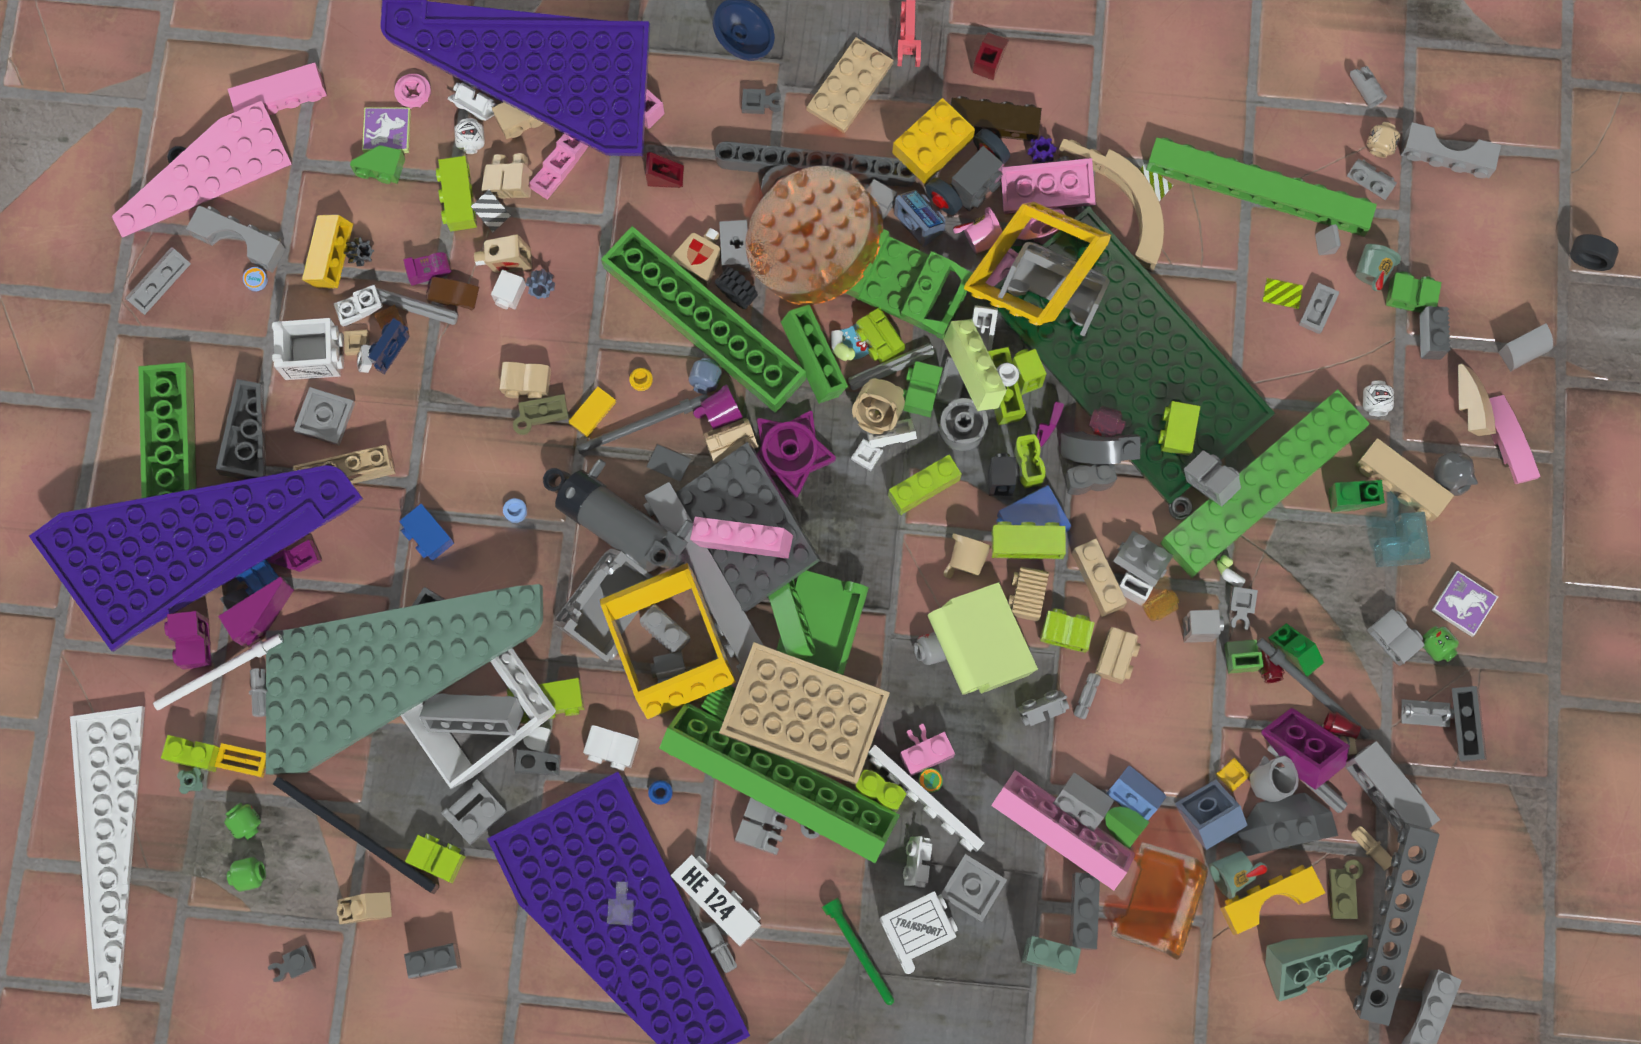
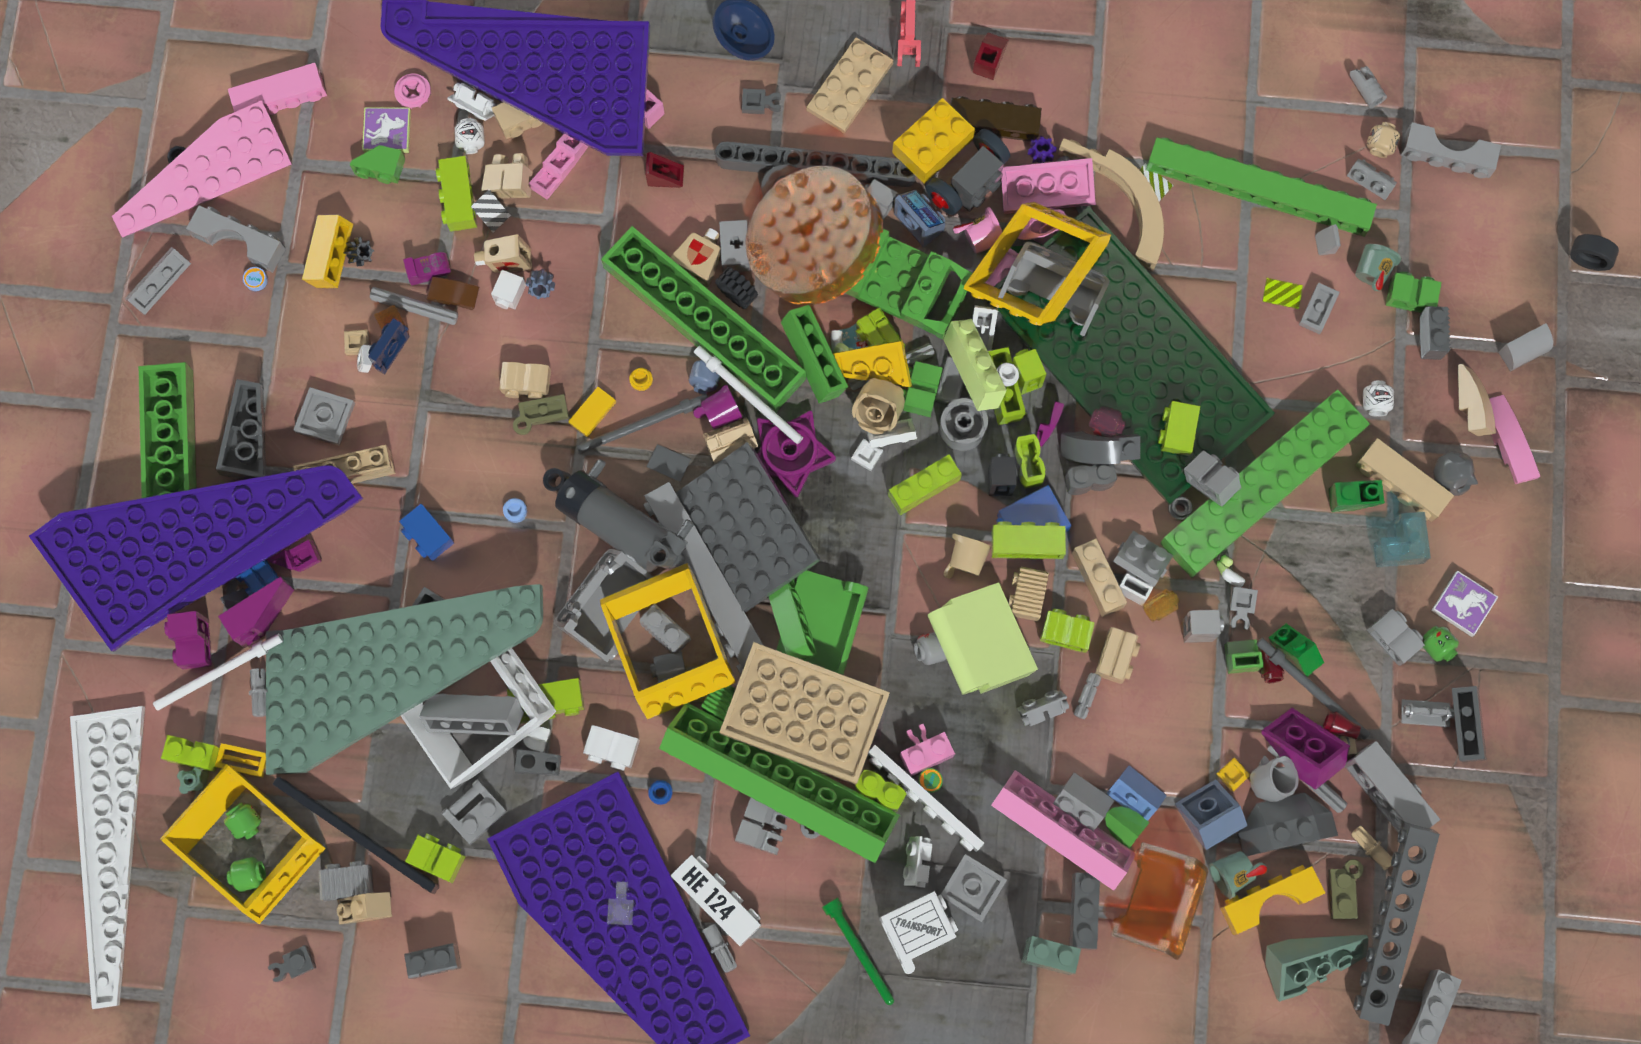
(203, 815): none -> yellow window
(307, 349): white container -> none
(346, 881): none -> light grey brick
(359, 306): white slope -> none
(715, 365): none -> white bar
(741, 537): bright pink brick -> none
(878, 361): none -> yellow wing

